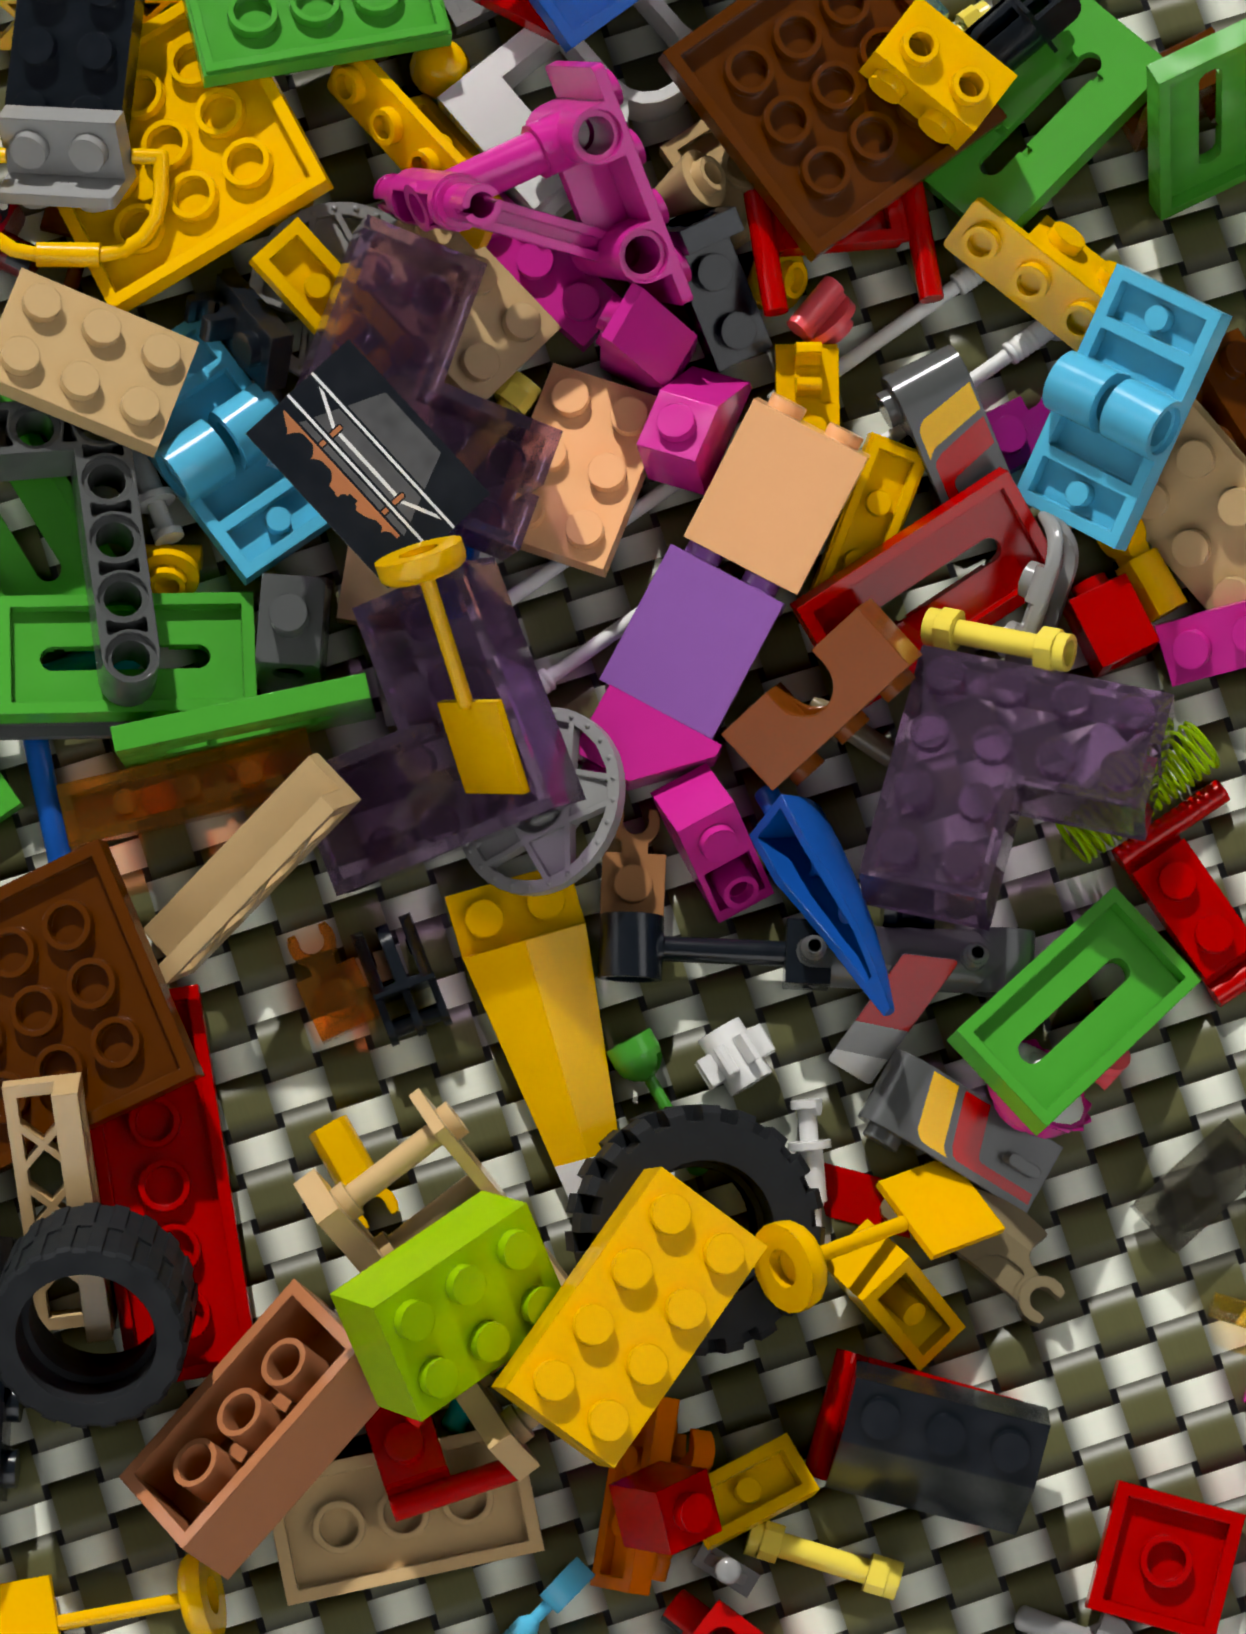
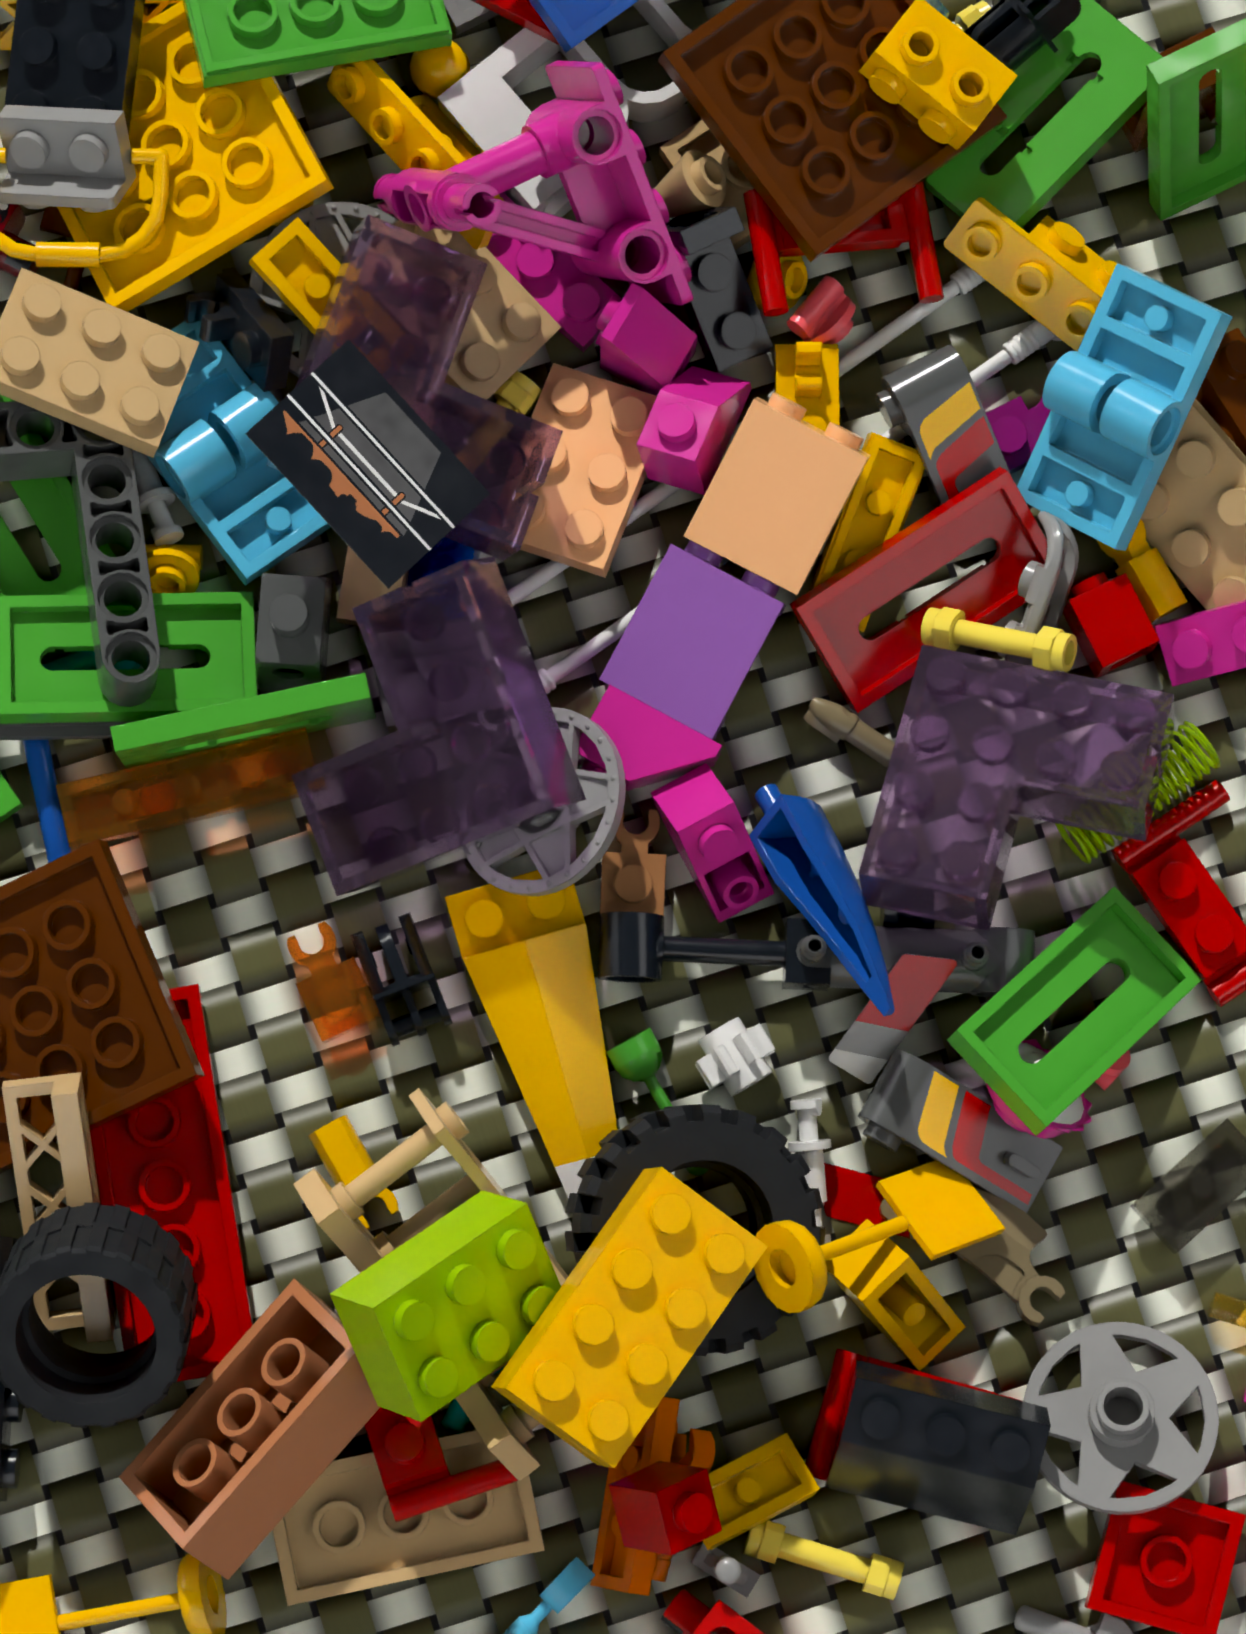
(250, 866): tan fence -> none
(474, 727): yellow piece -> none
(864, 659): dark orange arch -> none
(1124, 1417): none -> light grey wheel

